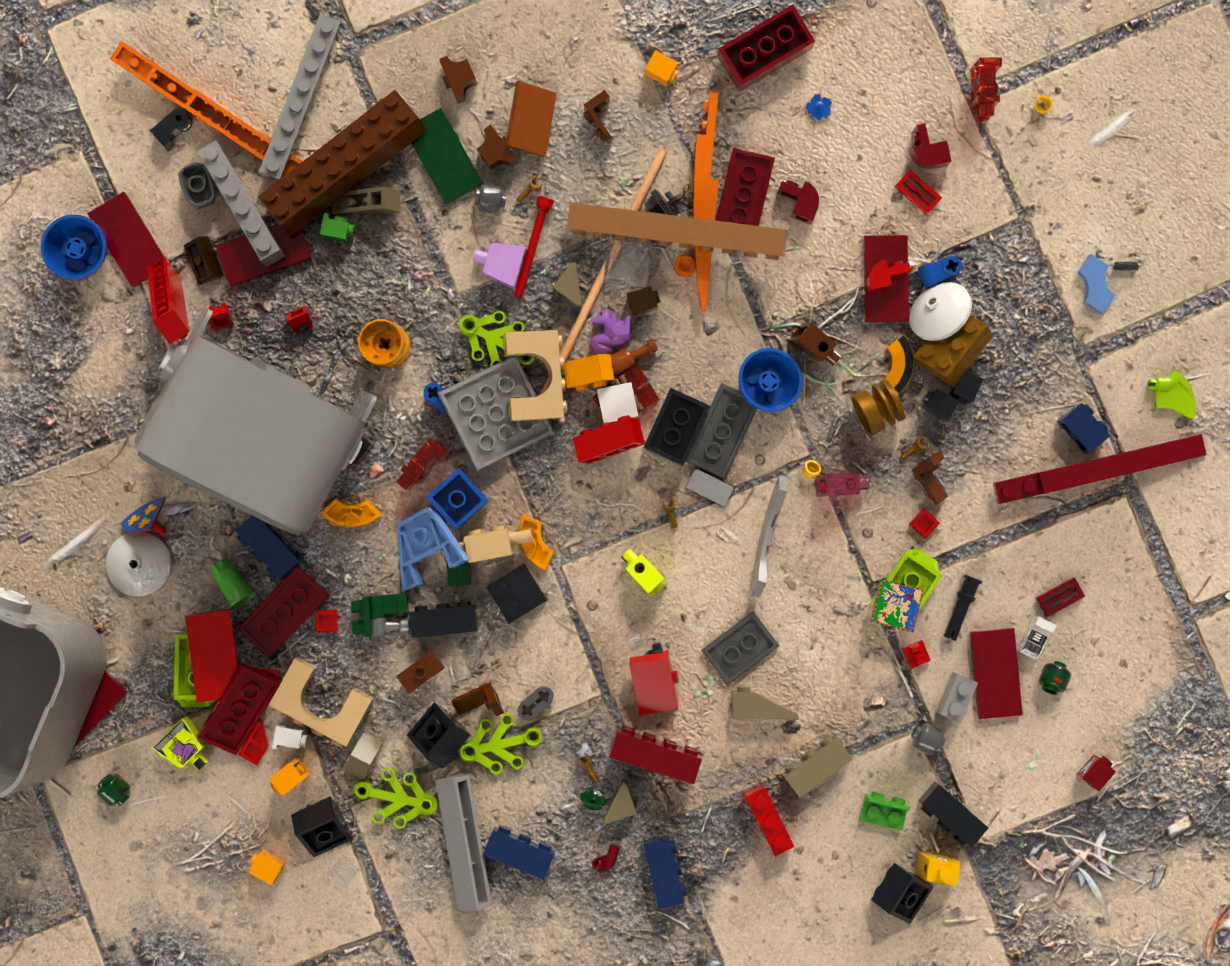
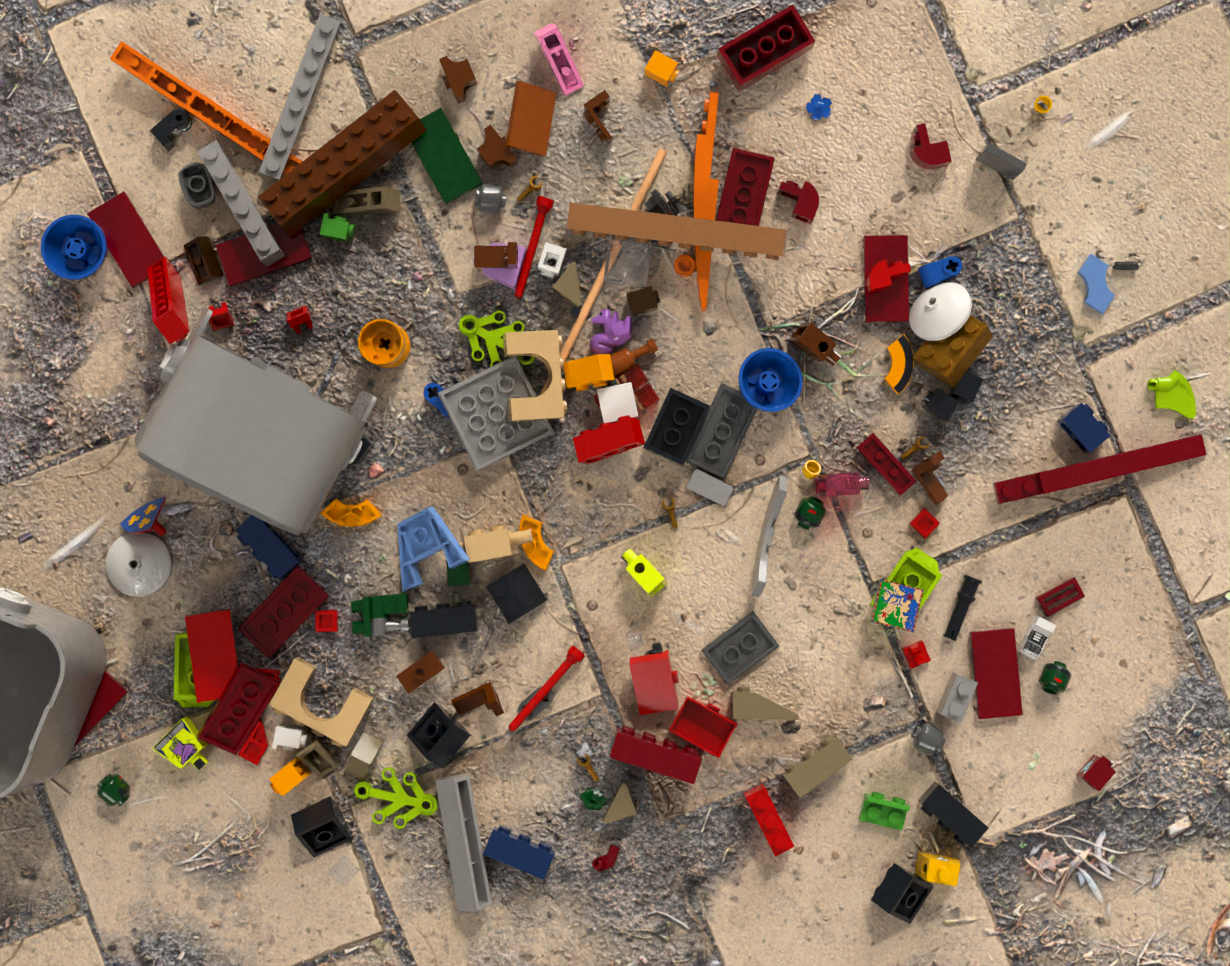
(231, 584): bright green plant -> none
(266, 866): light orange brick -> none
(318, 758): none -> dark tan slope
(422, 463): clear red hips -> none
(458, 499): blue brick -> none
(496, 256): none -> reddish brown bracket
(497, 744): lime plant -> none
(551, 252): none -> white brick
(558, 58): none -> bright pink slope
(574, 655): none -> red piece
(664, 871): dark blue brick -> none
(703, 726): none -> red container
(810, 512): none -> dark green head
(882, 405): pearl gold wheel -> none
(886, 464): none -> dark red plate
(924, 186): red tile -> none
(984, 87): clear red hips -> none
(1001, 161): none -> dark grey tile

